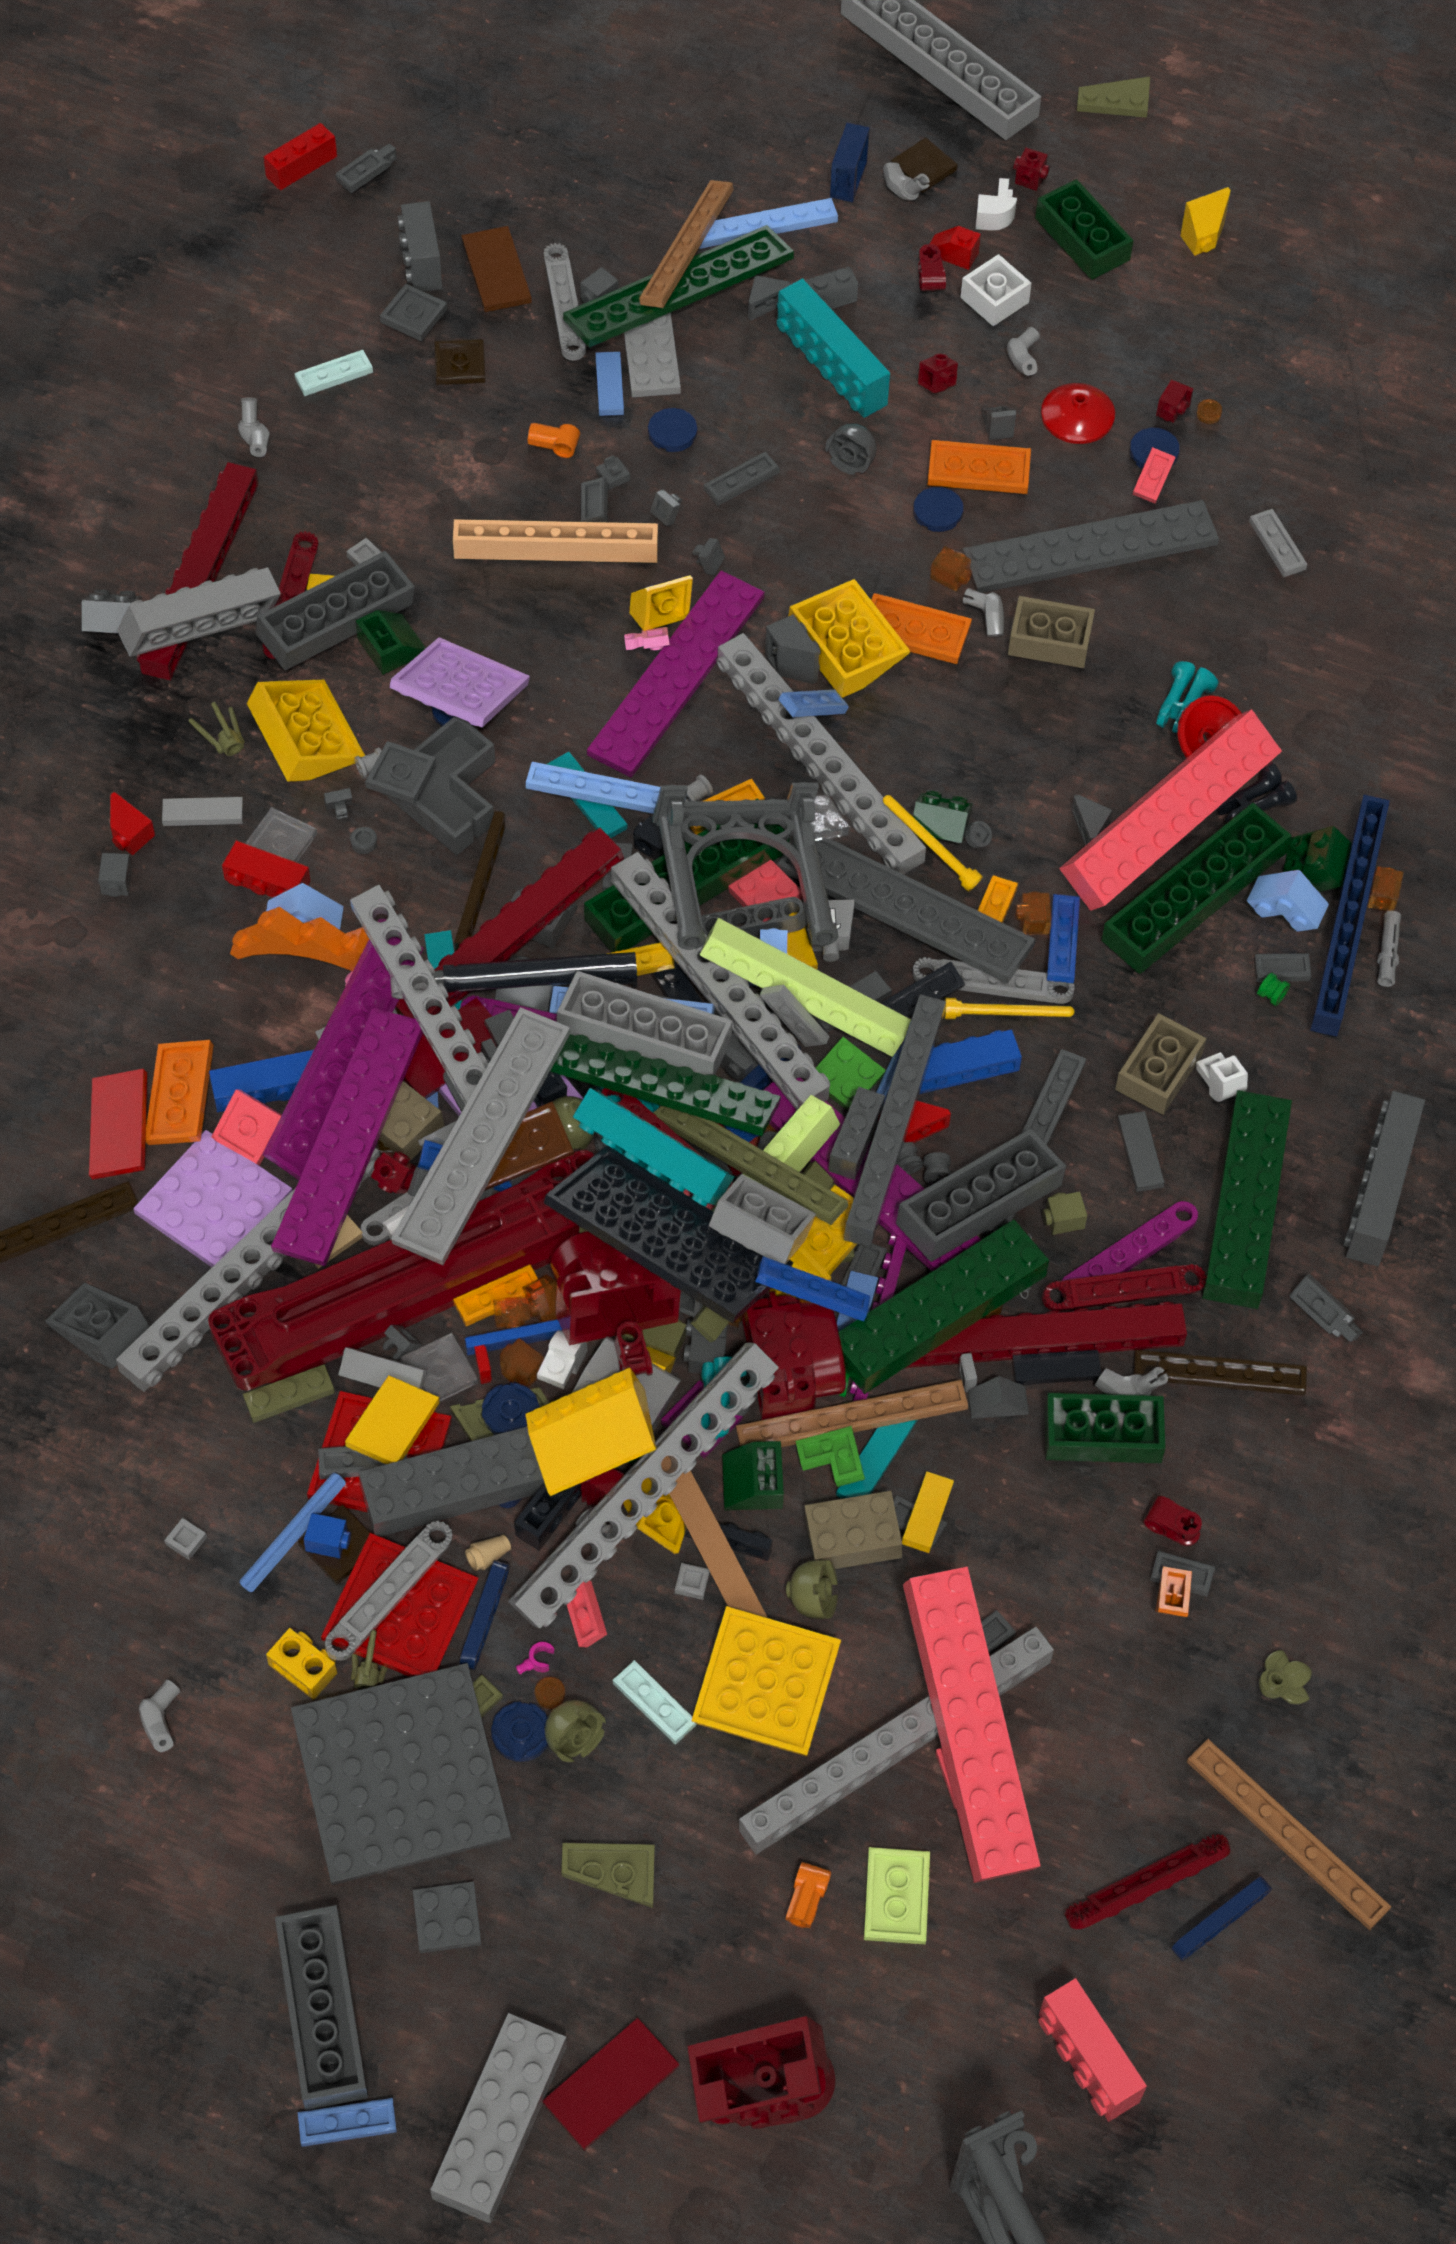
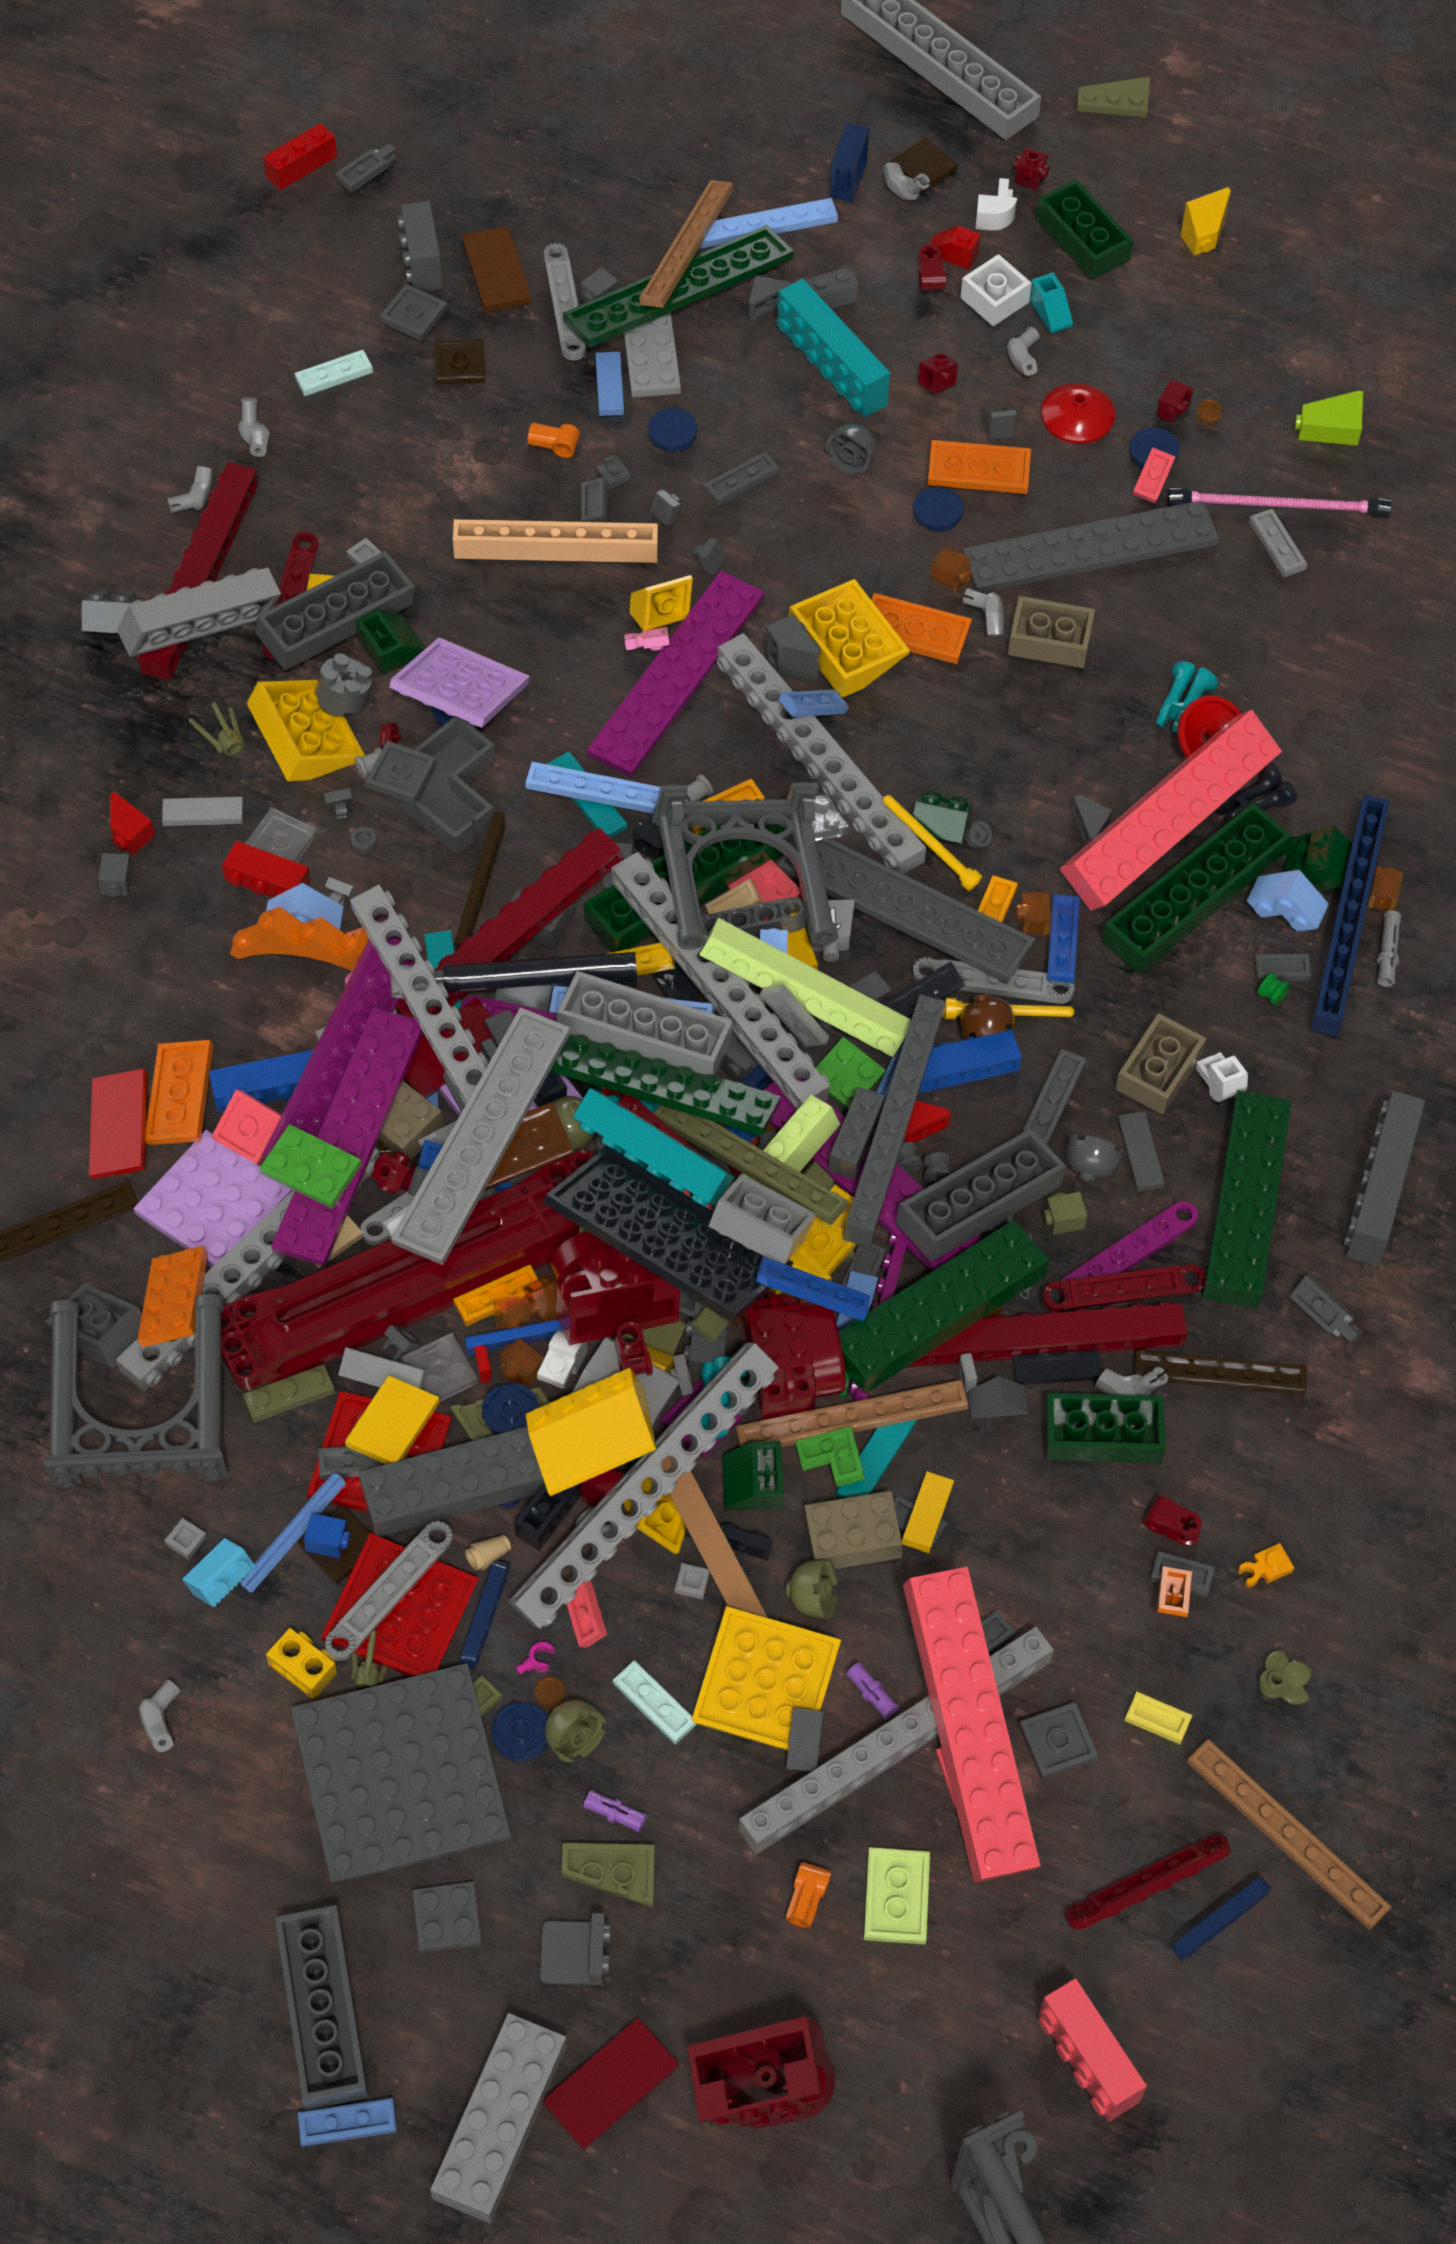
(66, 1467): none -> dark grey arch
(171, 1296): none -> orange plate
(197, 495): none -> light grey arm
(218, 1572): none -> medium azure brick
(310, 1166): none -> bright green plate
(340, 891): none -> light grey tile
(343, 685): none -> dark grey brick
(389, 733): none -> dark red piece
(575, 1952): none -> dark grey bracket
(615, 1810): none -> medium lavender pin
(682, 1372): none -> light grey plate
(740, 896): none -> tan tile
(804, 1740): none -> dark grey tile
(871, 1689): none -> medium lavender pin
(986, 1016): none -> reddish brown cylinder
(1050, 302): none -> teal slope
(1058, 1740): none -> dark grey plate
(1092, 1157): none -> dark grey cylinder
(1158, 1718): none -> light yellow tile
(1269, 1564): none -> light orange plate
(1332, 420): none -> lime slope
(1377, 507): none -> bright pink hose

